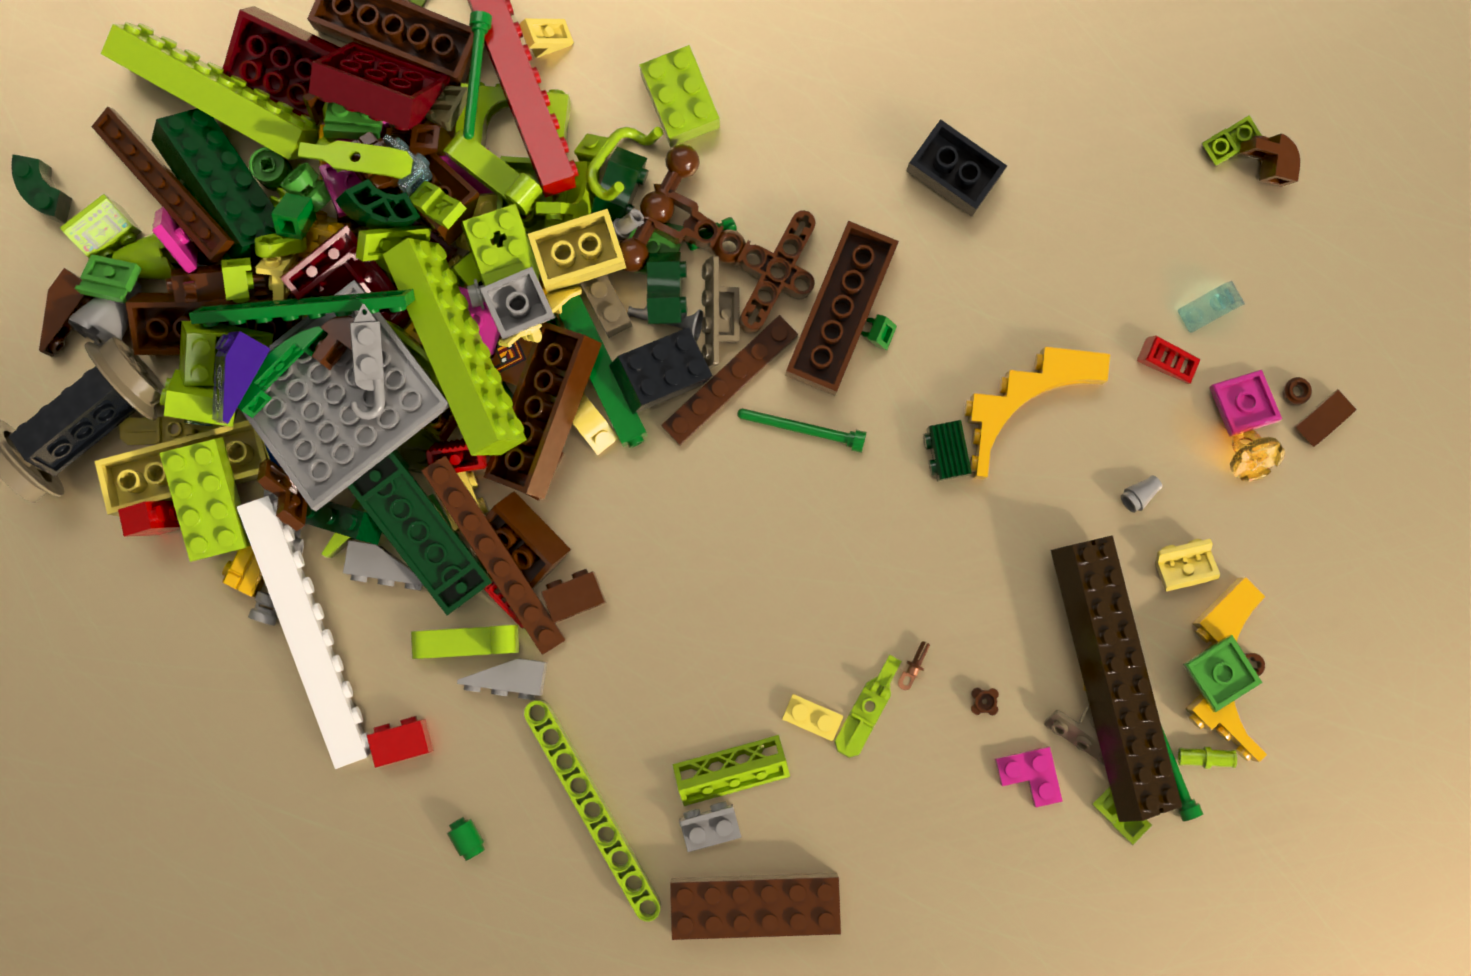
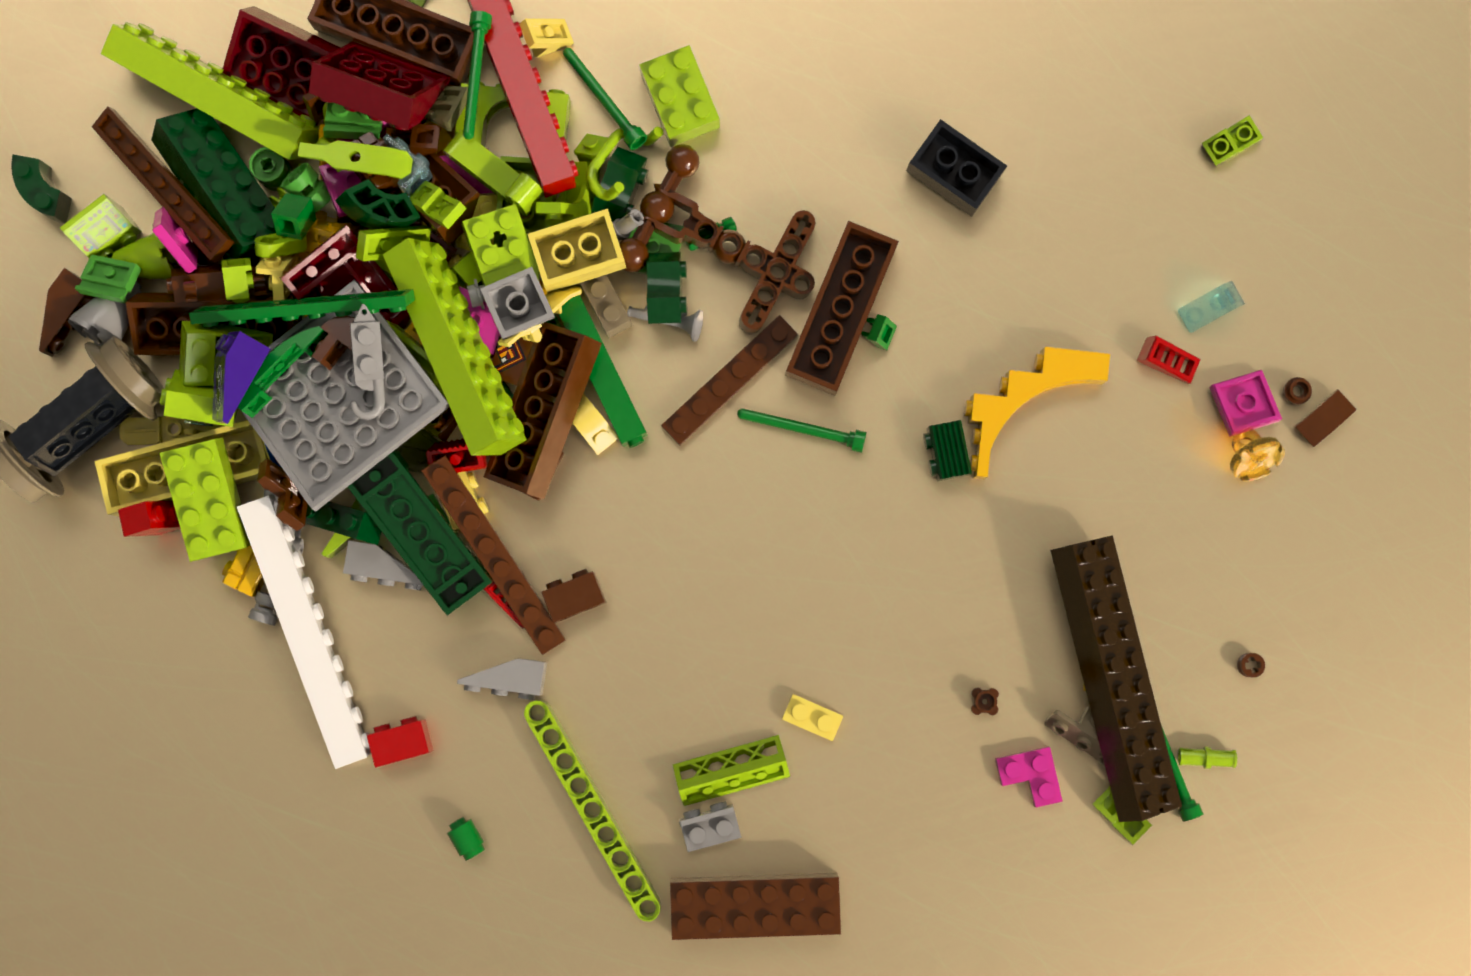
(465, 641): lime beam -> none
(527, 538): reddish brown slope -> none
(633, 135): none -> green piece
(660, 370): black brick -> none
(721, 312): dark tan bracket -> none
(861, 722): lime piece -> none
(914, 666): piece -> none
(1140, 494): light grey cone -> none
(1186, 564): light yellow bracket -> none
(1220, 619): yellow arch -> none
(1222, 673): bright green plate -> none
(1279, 158): reddish brown brick -> none

